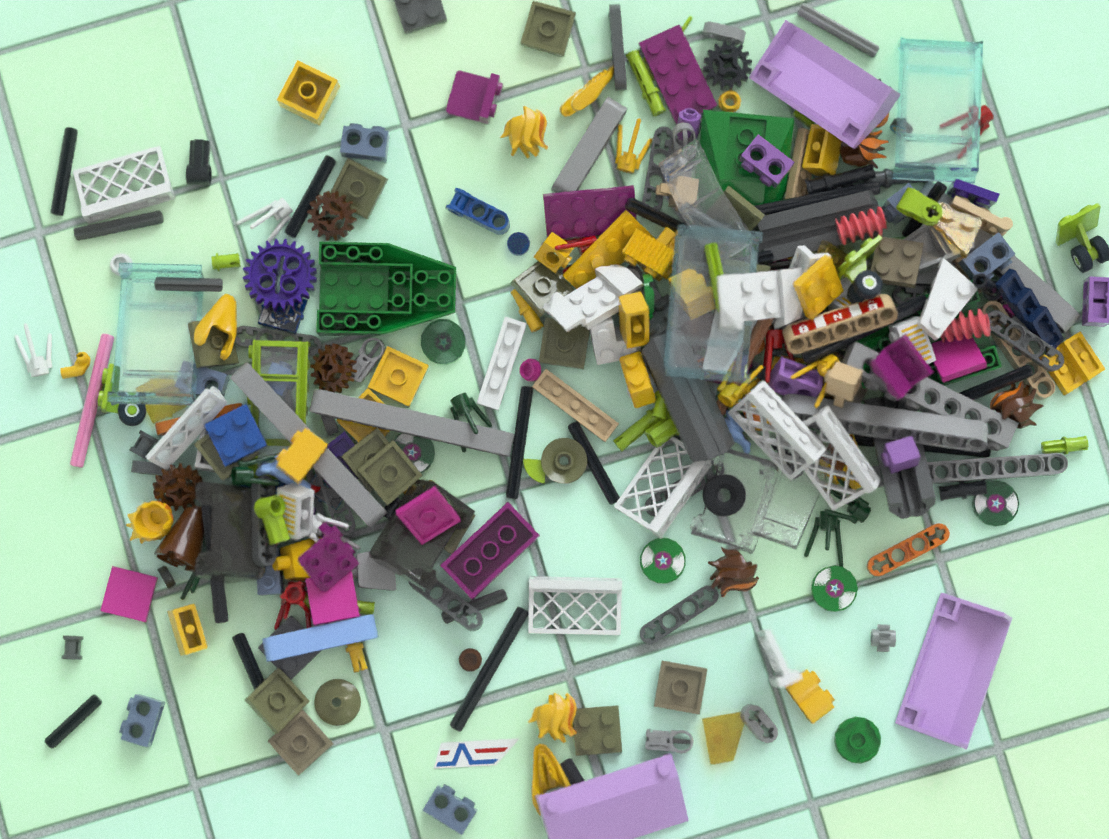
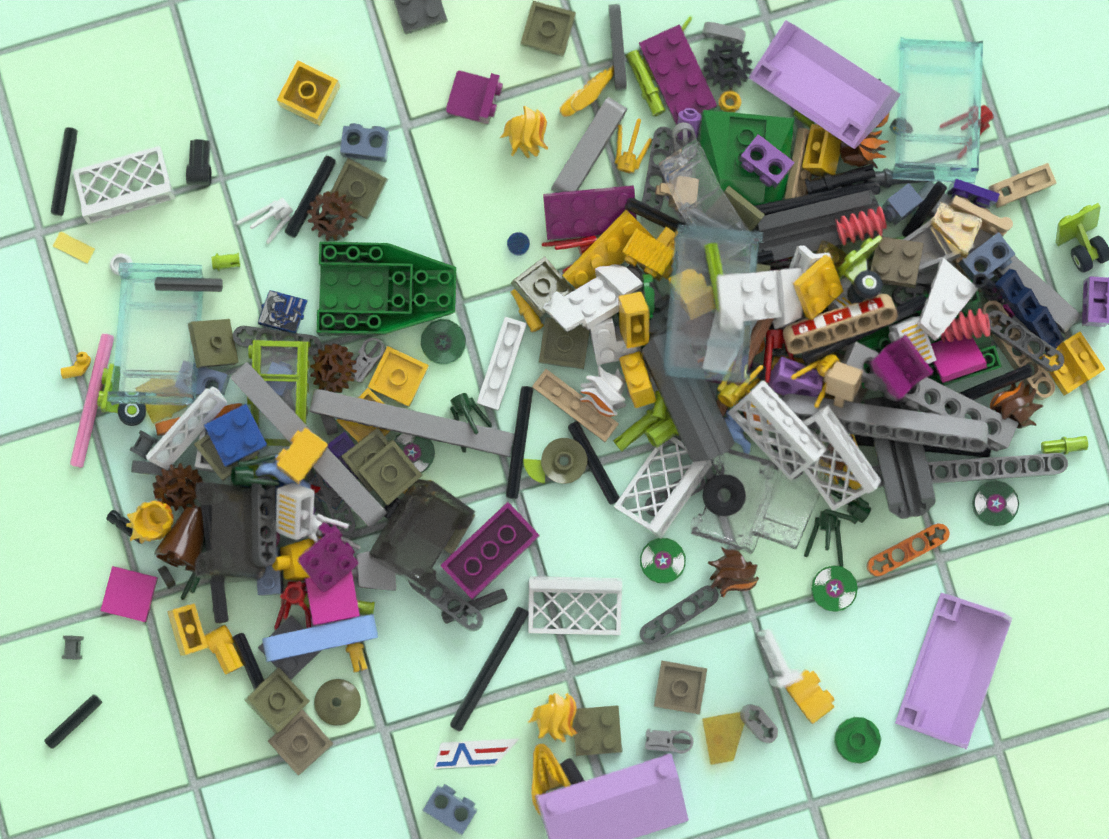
(36, 365): white plant -> none
(73, 247): none -> light yellow sticker
(115, 518): none -> black axle
(118, 225): dark grey axle -> none
(148, 722): sand blue brick -> none
(221, 644): none -> yellow piece
(223, 317): yellow animal -> none
(271, 511): lime piece -> none
(300, 277): dark purple gear -> none
(428, 515): dark pink tile -> none
(464, 205): blue piece -> none
(470, 659): reddish brown plate -> none
(530, 370): dark pink plate -> none
(547, 256): yellow brick -> none
(605, 392): none -> white hair
(838, 30): light grey axle -> none
(883, 638): light grey gear -> none
(900, 454): medium lavender brick -> none
(917, 206): lime piece -> none
(963, 490): black pin -> none
(1024, 184): none -> tan plate

